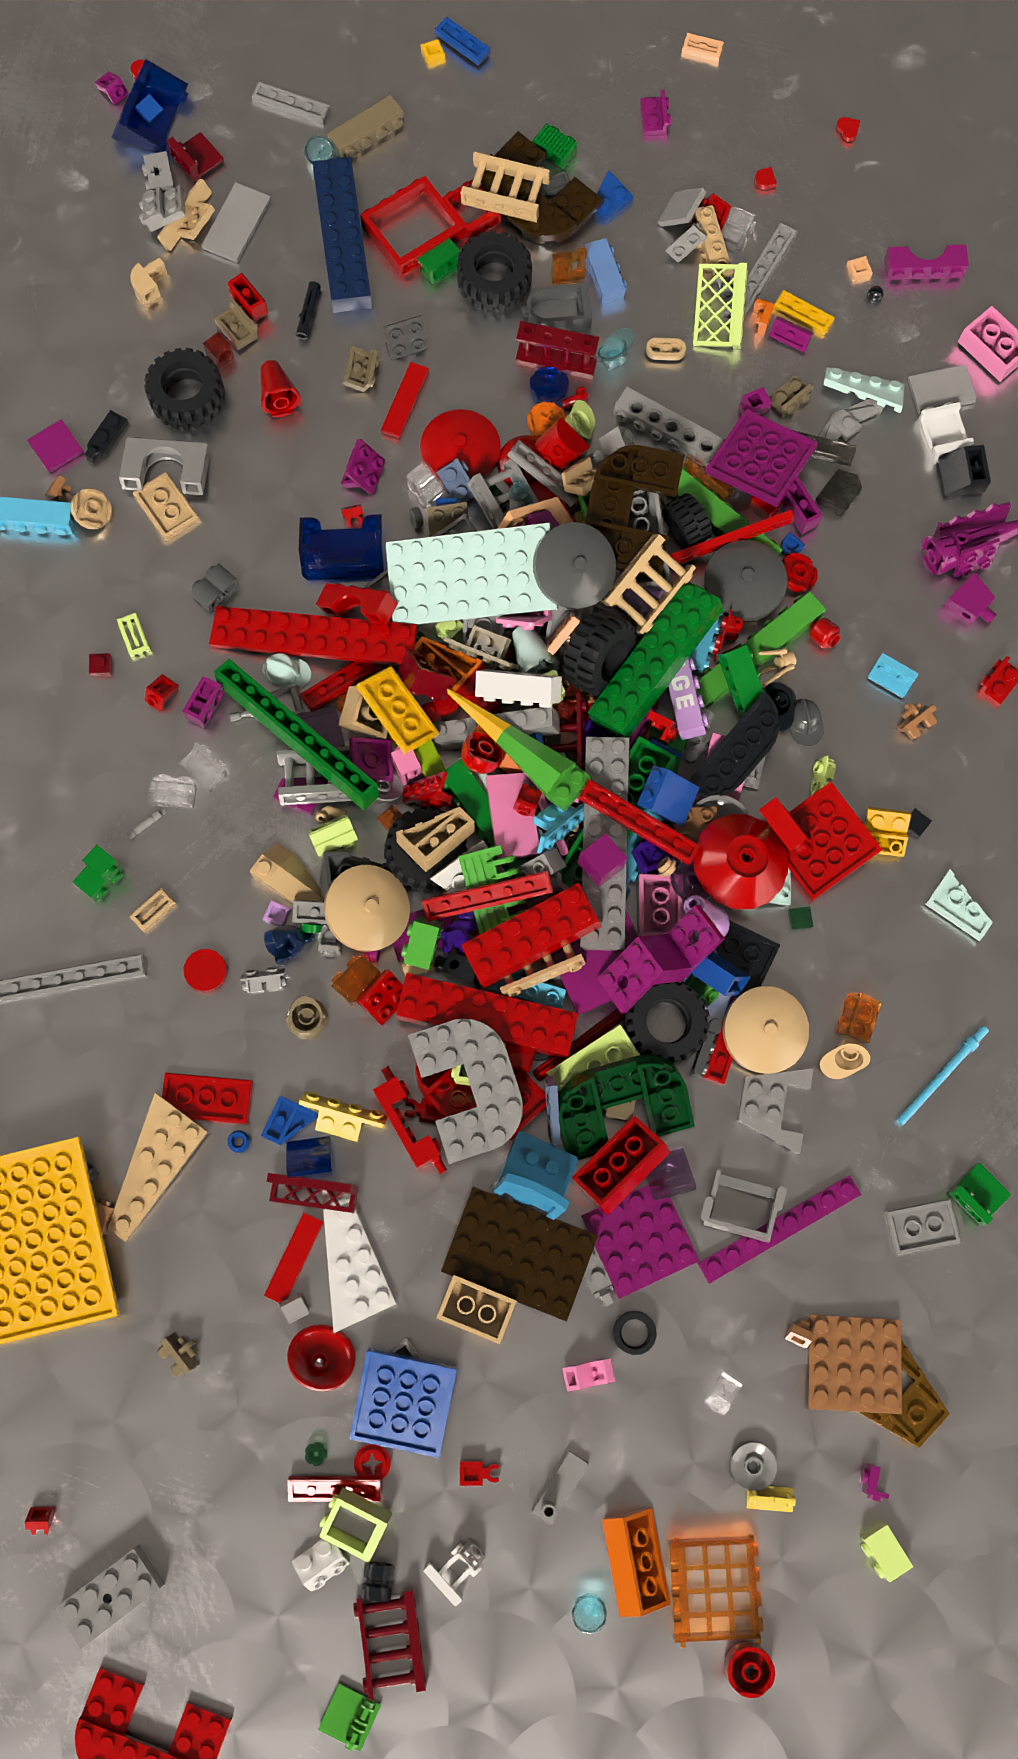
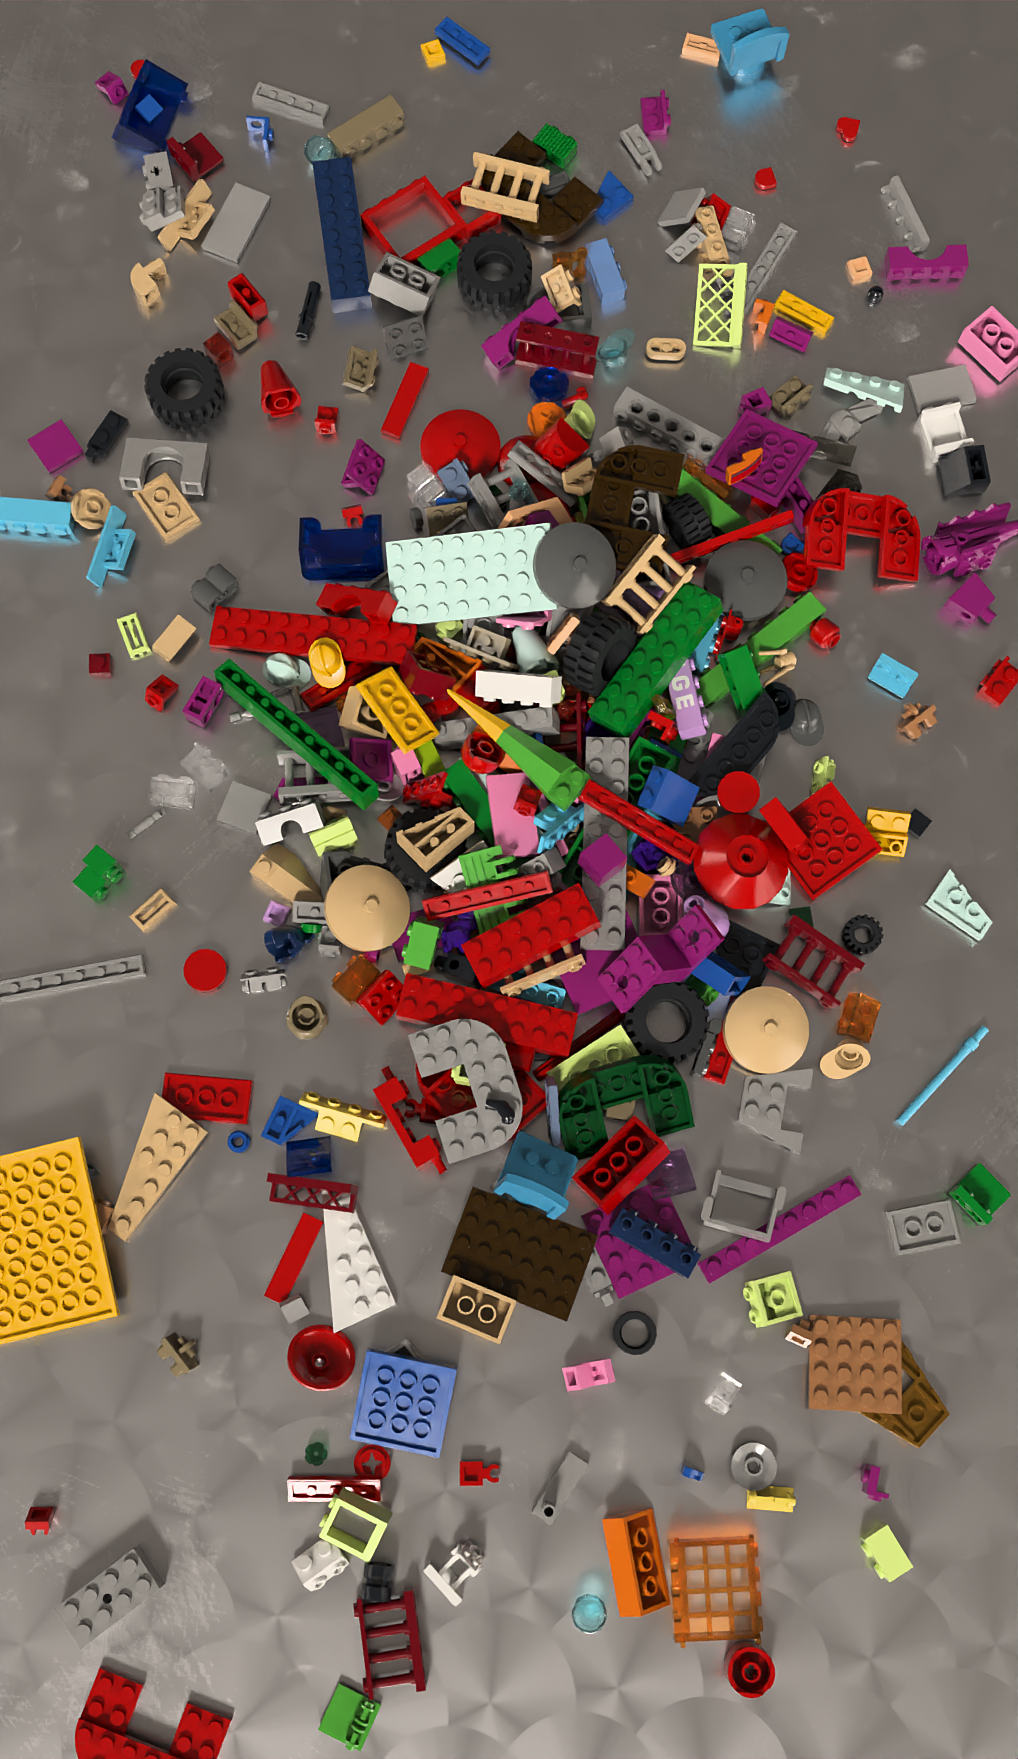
(112, 547): none -> medium azure bracket
(173, 638): none -> tan hinge
(243, 807): none -> light grey tile
(268, 132): none -> blue bracket
(307, 814): none -> arch
(326, 419): none -> red bracket
(327, 663): none -> yellow piece
(404, 284): none -> light grey brick
(501, 345): none -> magenta arch
(503, 1109): none -> black arm
(561, 288): none -> tan bracket
(638, 882): none -> orange plate
(640, 148): none -> light grey hinge
(654, 1243): none -> dark blue brick
(664, 707): none -> clear yellow tile
(692, 1473): none -> blue tile
(738, 792): none -> red tile
(749, 42): none -> dark azure piece
(749, 463): none -> orange slope
(772, 1299): none -> yellowish green plate
(831, 952): none -> dark red fence
(865, 515): none -> red plate
(871, 926): none -> black tyre
(907, 215): none -> light grey hinge

